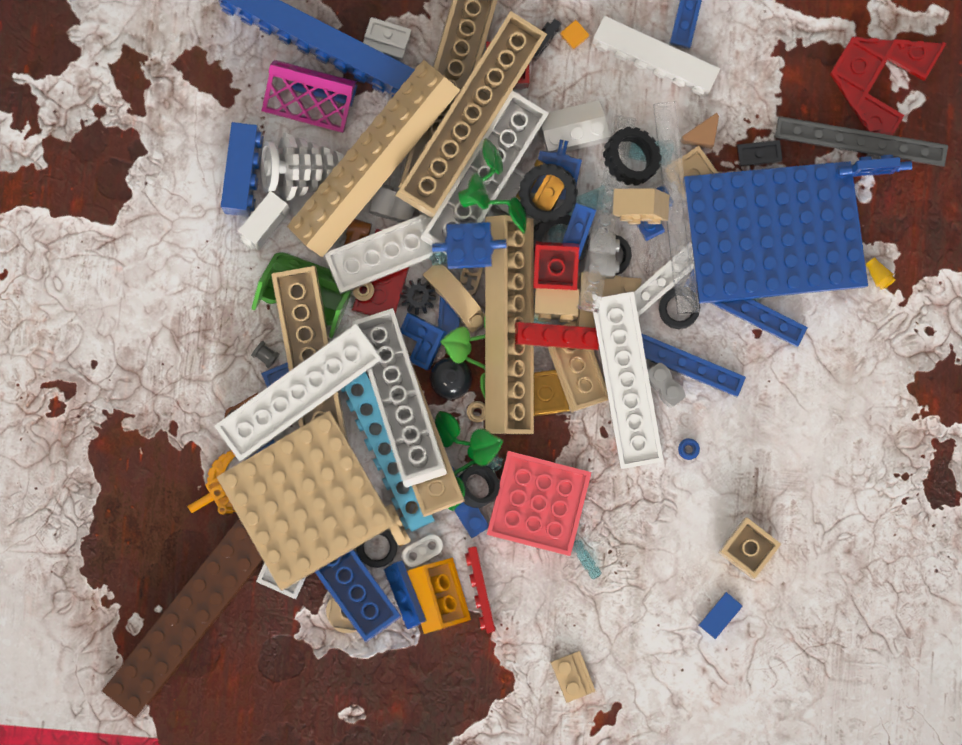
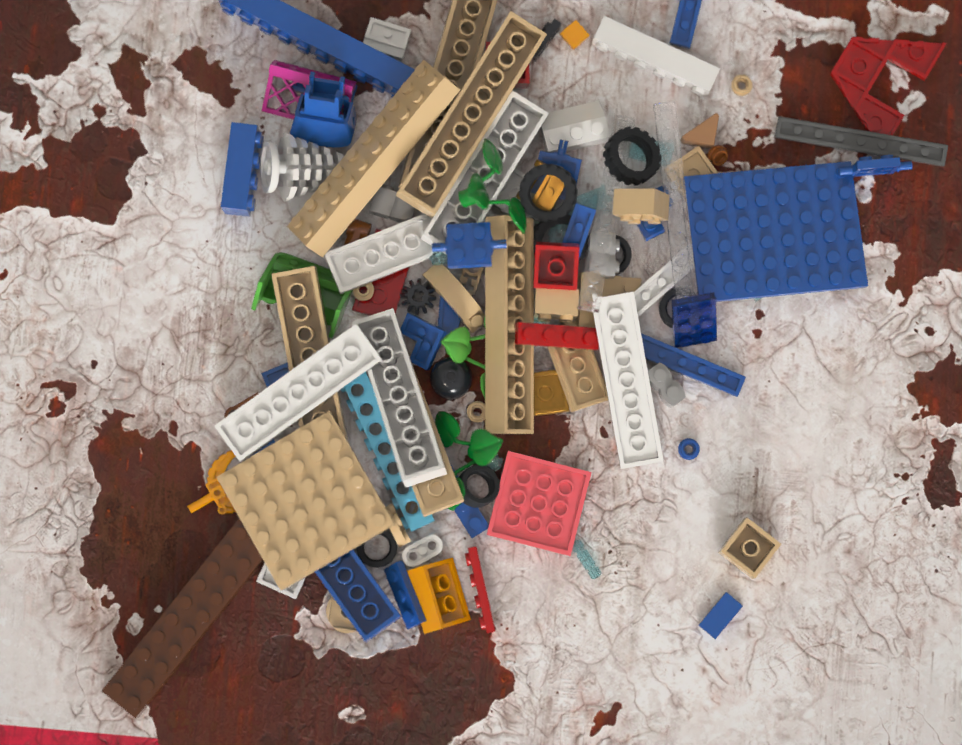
(263, 221): white window -> none
(265, 354): dark grey bush -> none
(319, 115): none -> blue piece
(573, 676): tan plate -> none
(694, 320): none -> clear blue plate
(717, 155): none -> dark orange plate
(744, 79): none -> tan plate
(759, 153): black plate -> none
(765, 319): blue plate -> none
(880, 274): yellow cone -> none

